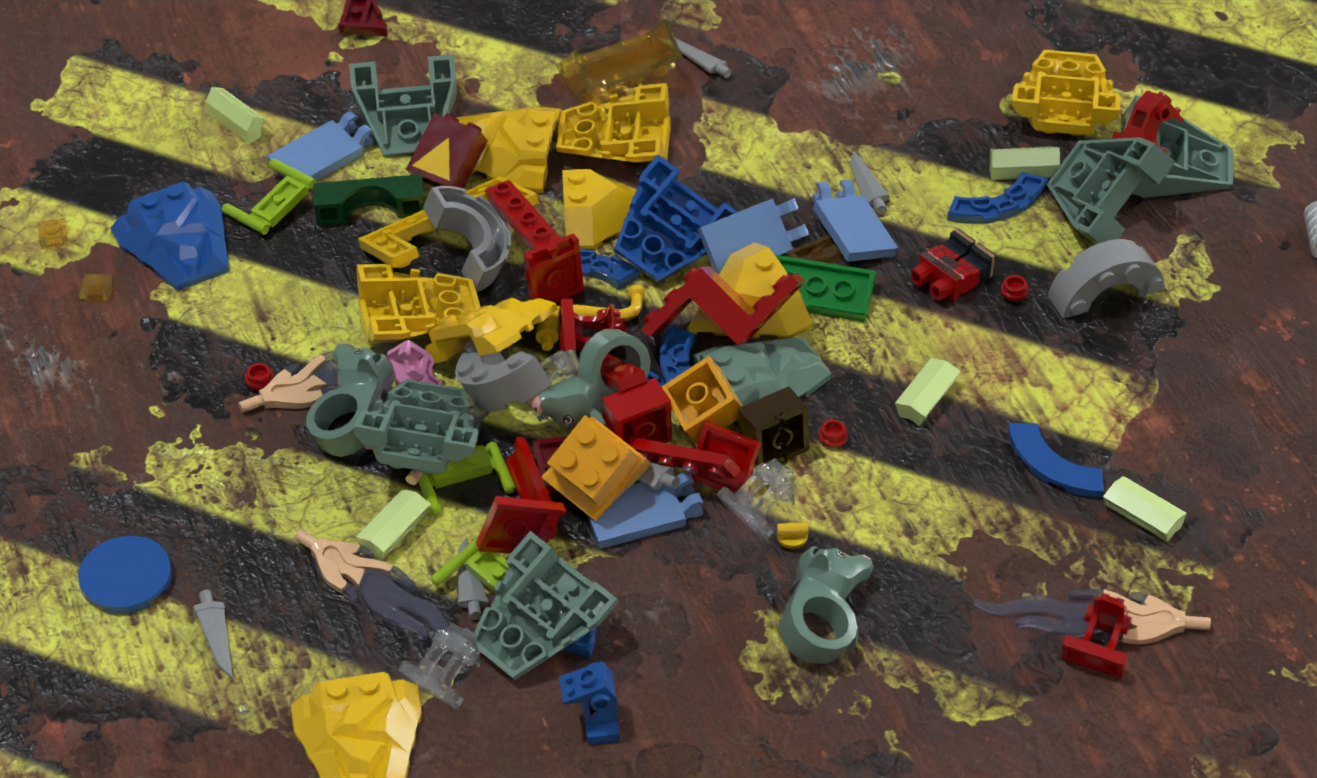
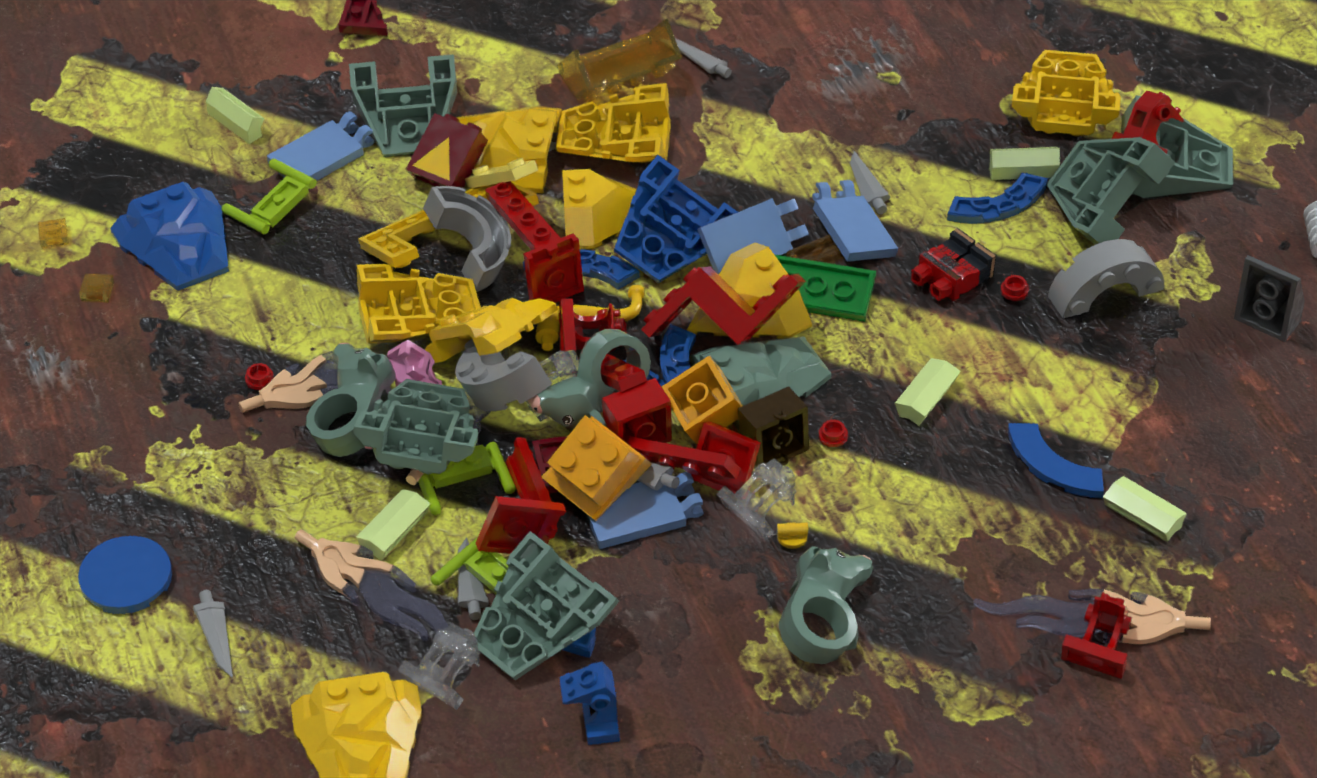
(338, 199): dark green arch -> none
(511, 172): none -> light yellow plate
(1269, 299): none -> dark grey slope

